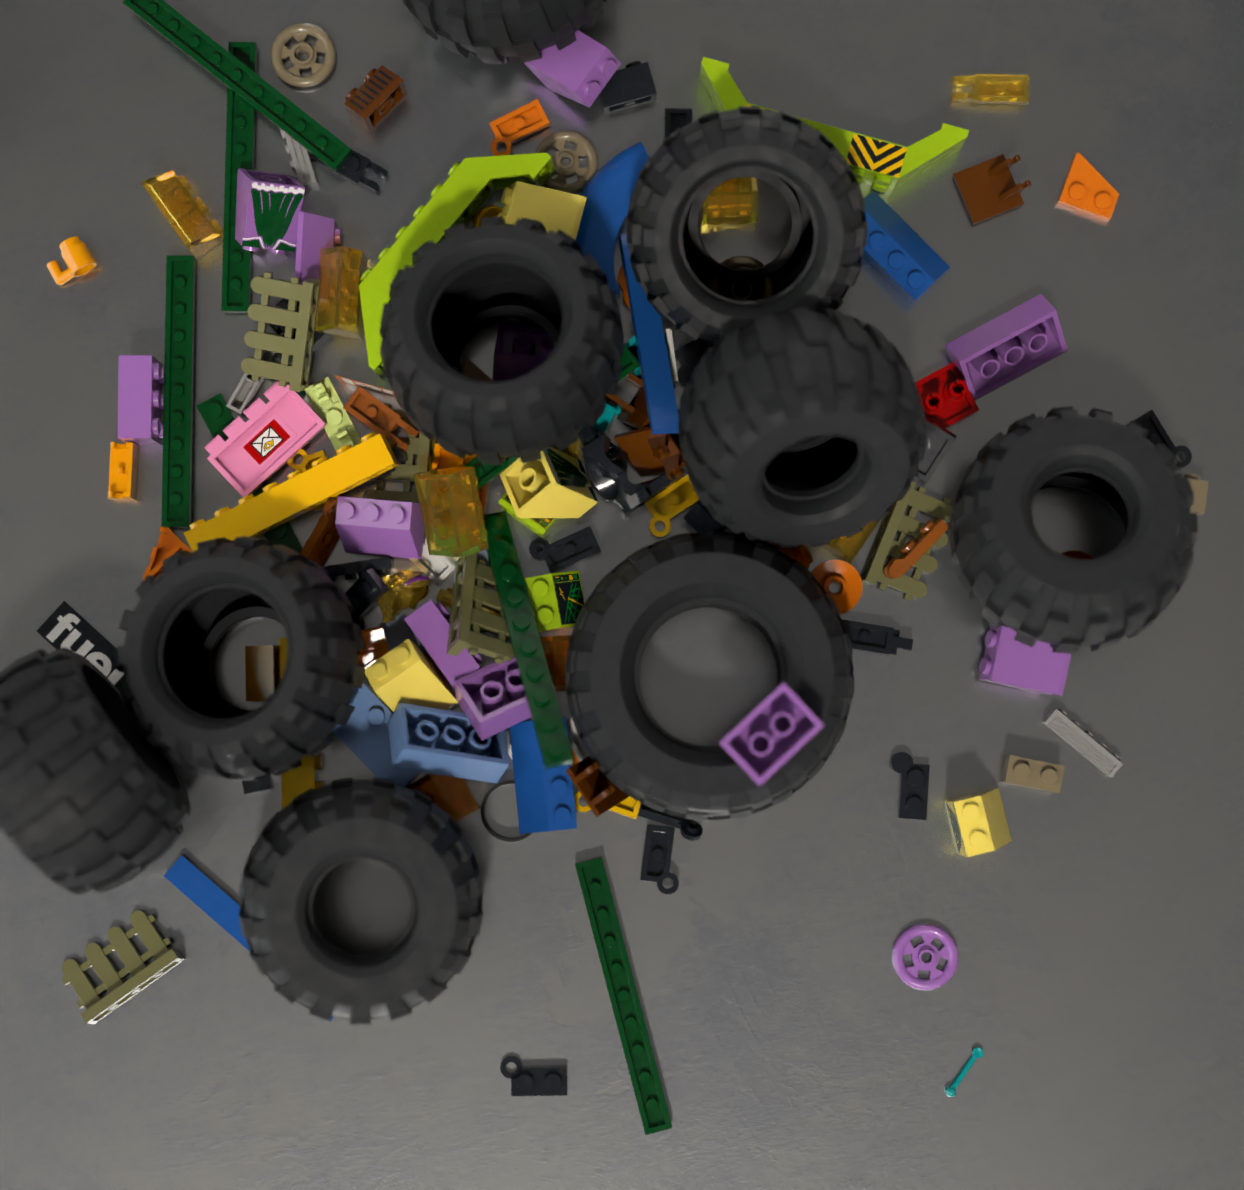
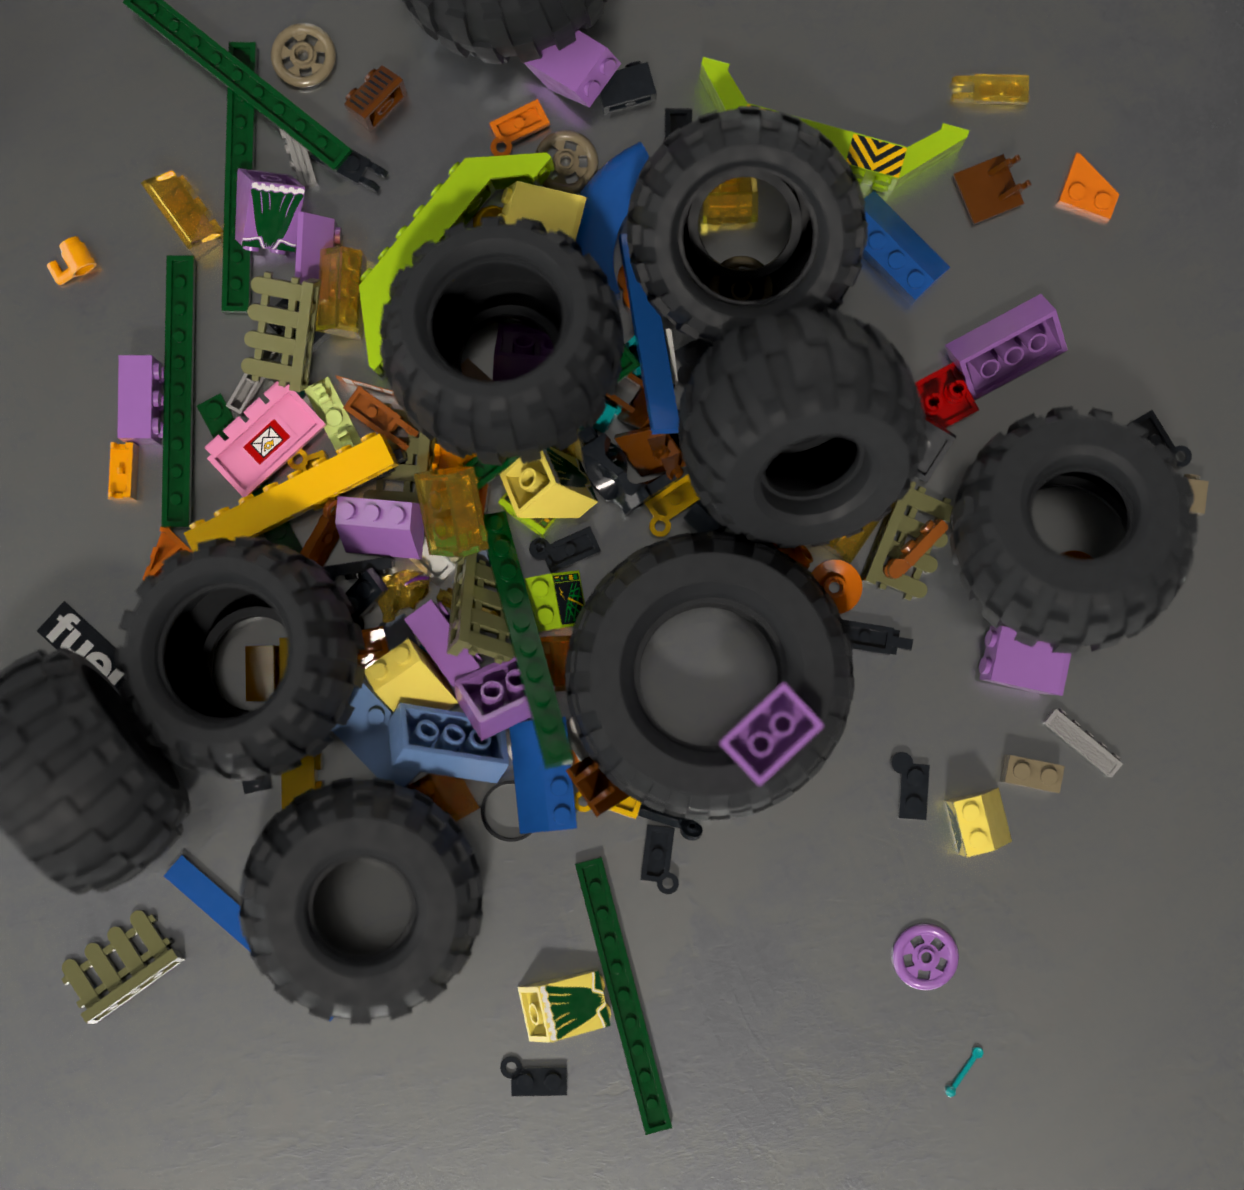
(564, 1006): none -> slope

